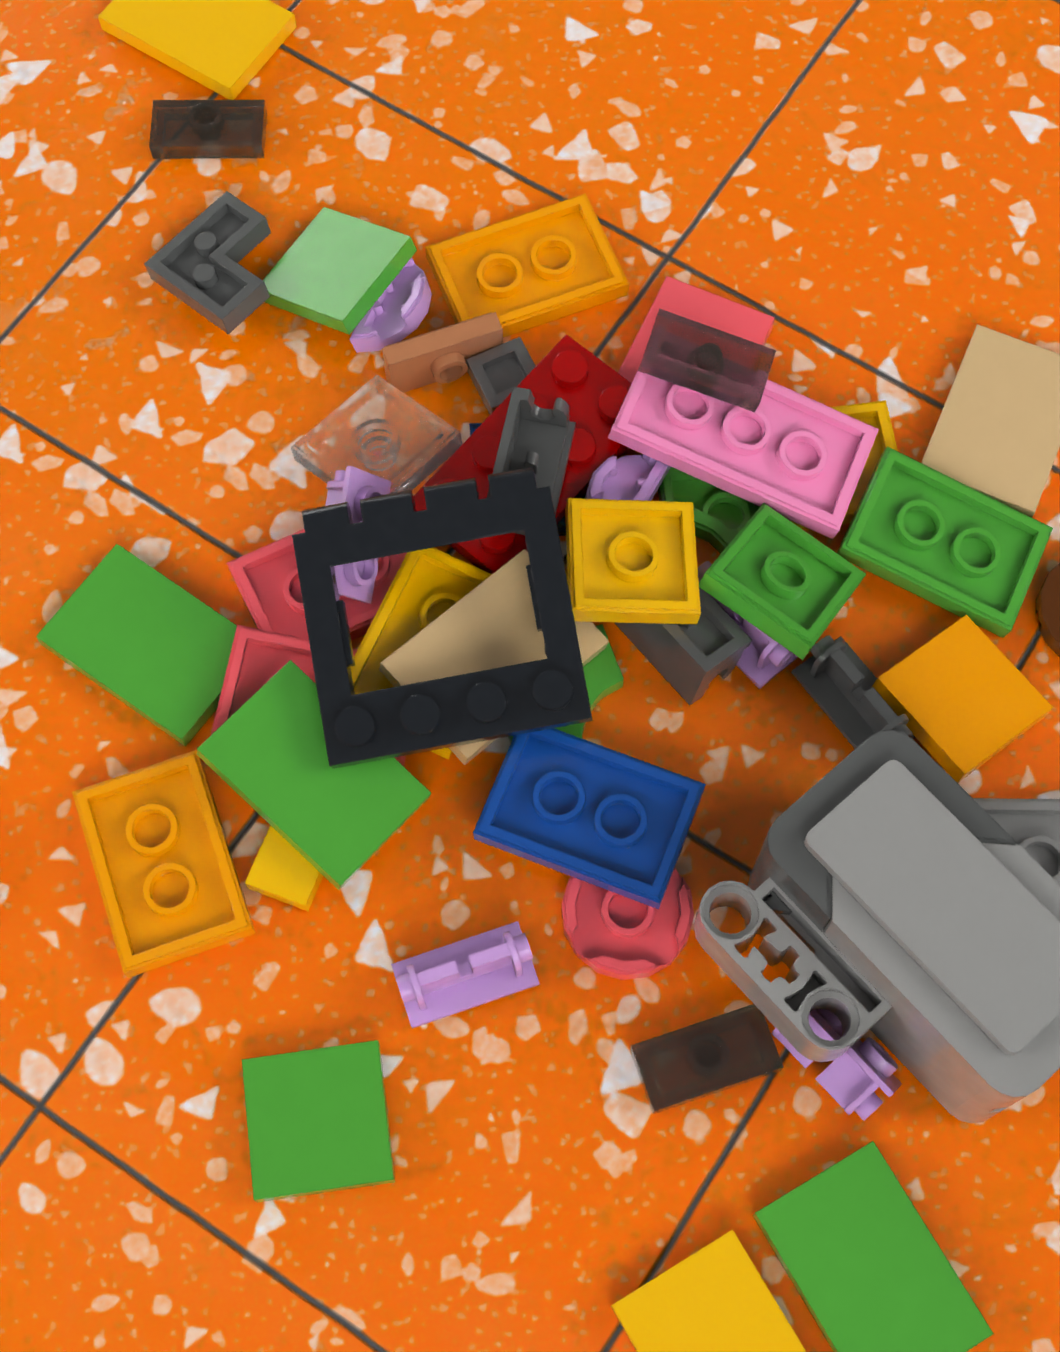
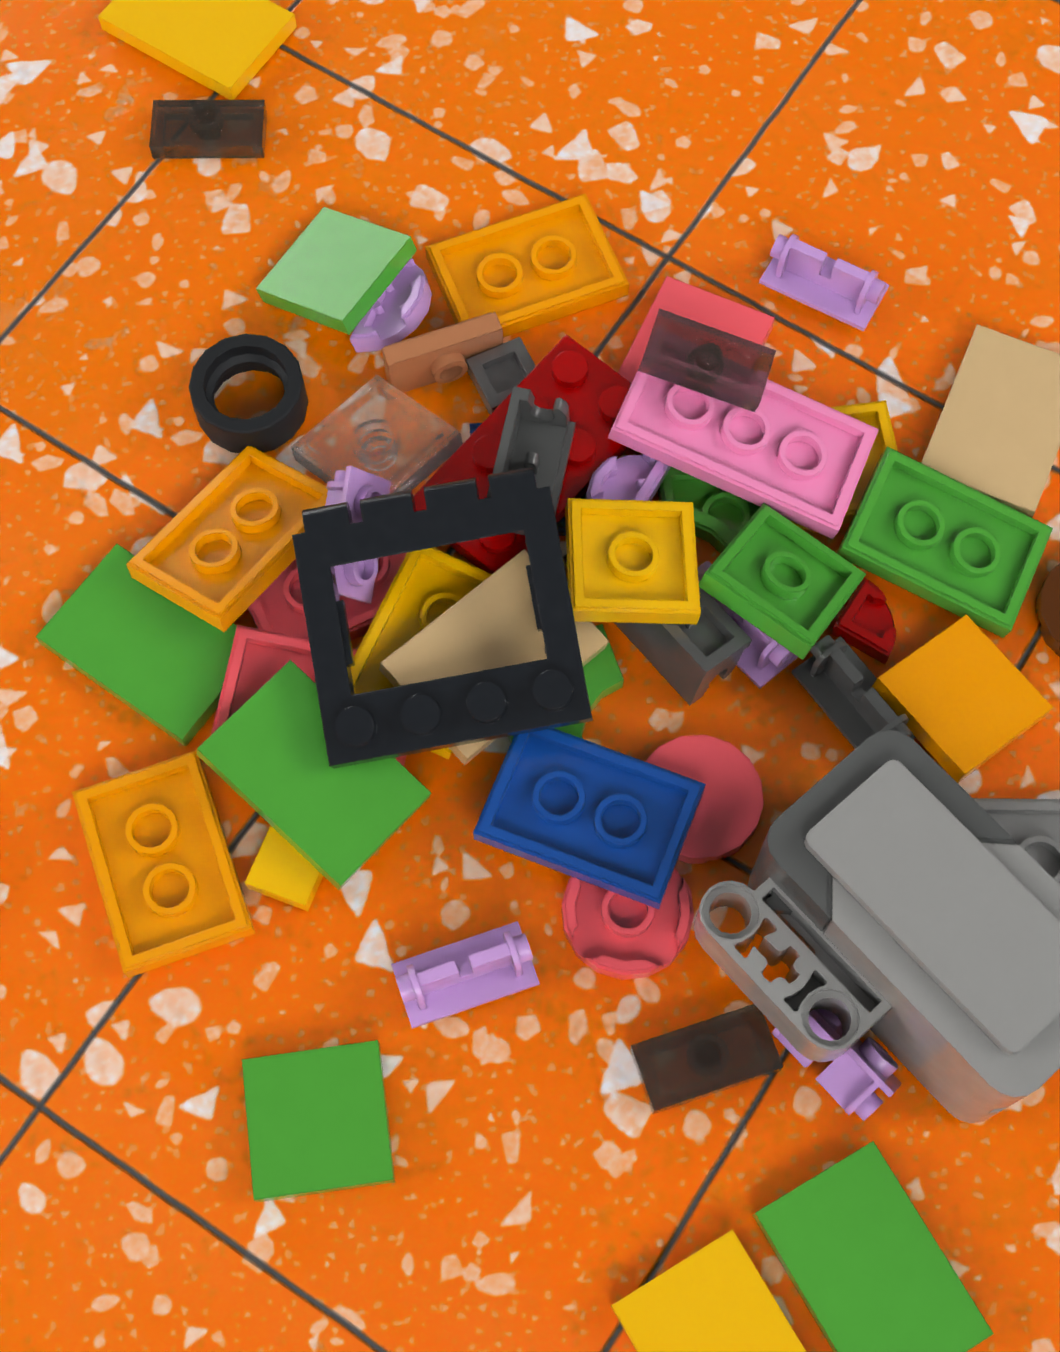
(204, 267): dark grey plate -> none
(230, 538): none -> light orange tile
(241, 355): none -> black tyre
(730, 797): none -> coral tile
(822, 282): none -> lavender hinge
(867, 622): none -> red tile

